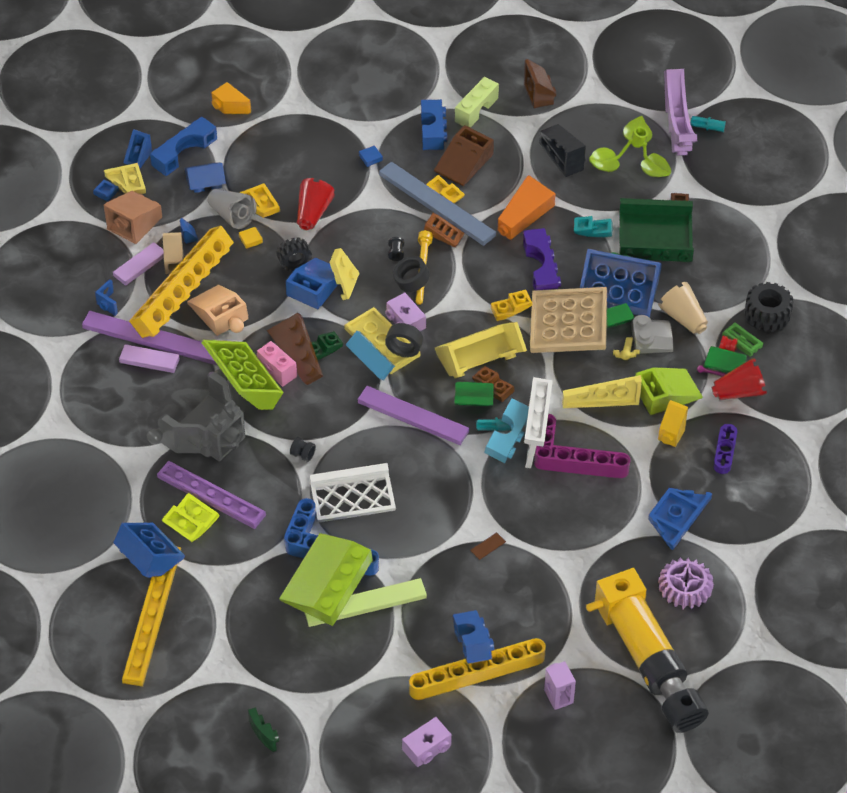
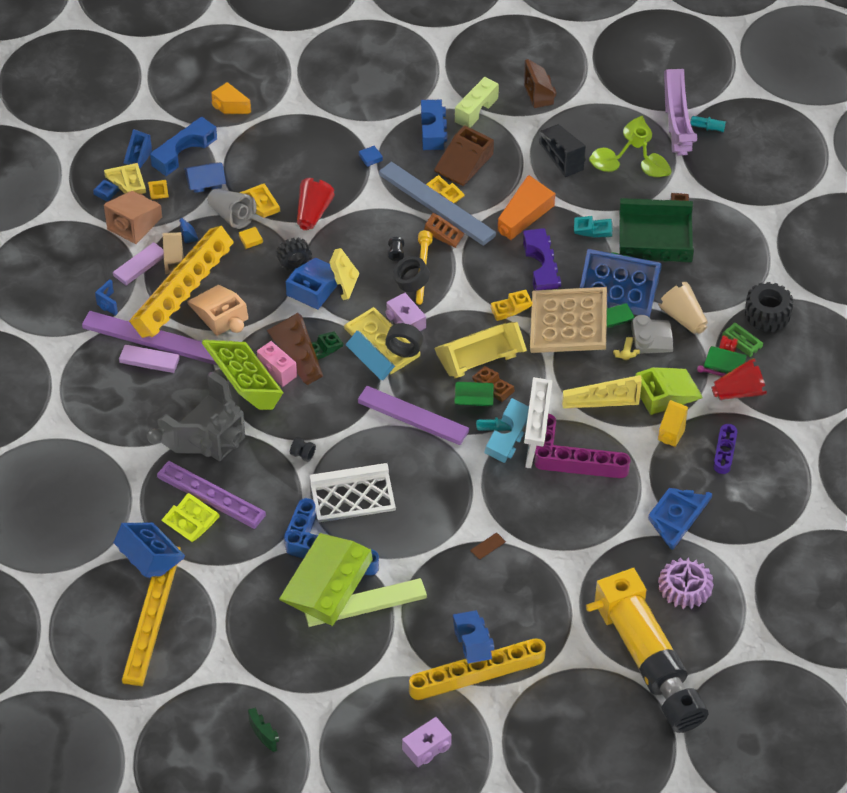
(158, 189): none -> yellow slope
(559, 685): lavender brick -> none

